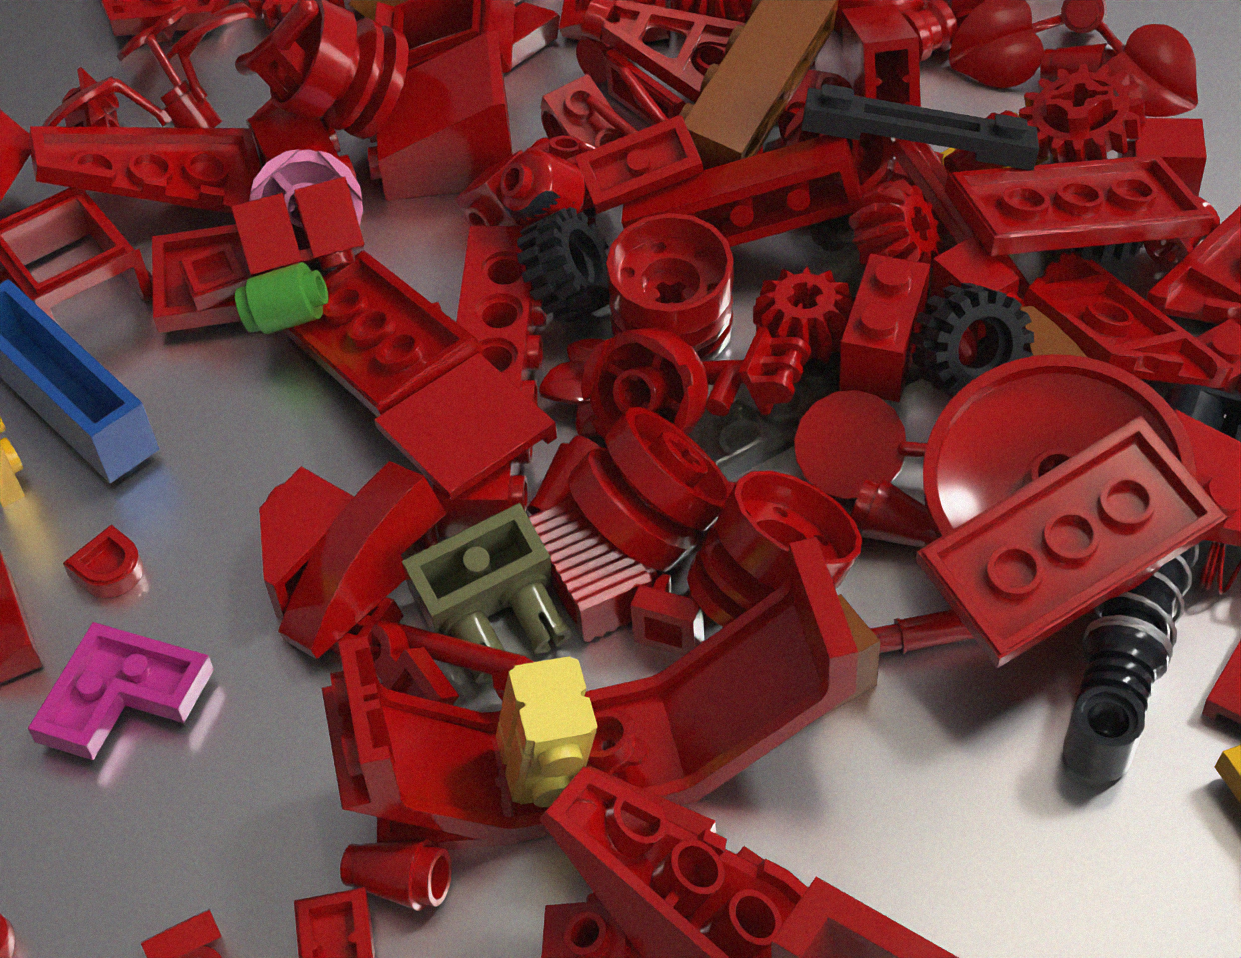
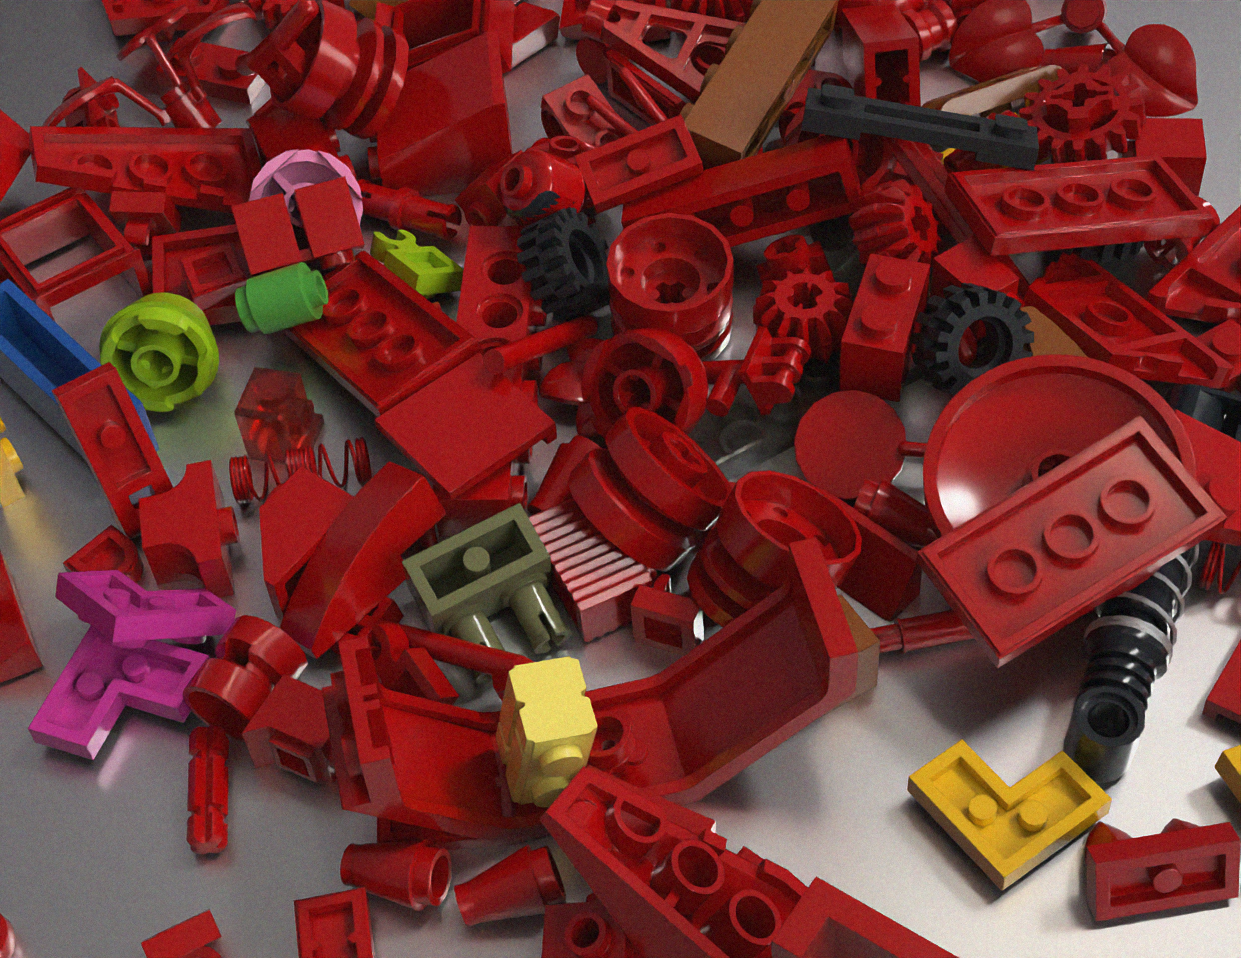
(113, 442): none -> red plate
(133, 615): none -> dark pink plate
(144, 216): none -> red tile
(161, 350): none -> lime cone
(190, 532): none -> red brick
(207, 790): none -> red axle
(216, 73): none -> red plate
(242, 479): none -> red piece
(246, 670): none -> red wheel
(276, 415): none -> clear red brick
(292, 732): none -> red window
(409, 211): none -> red pin
(420, 267): none -> lime plate
(512, 888): none -> red cone
(539, 344): none -> red bar
(793, 255): none -> red gear
(886, 570): none -> red slope
(994, 94): none -> dark orange plate
(1002, 825): none -> yellow plate
(1160, 870): none -> red tile

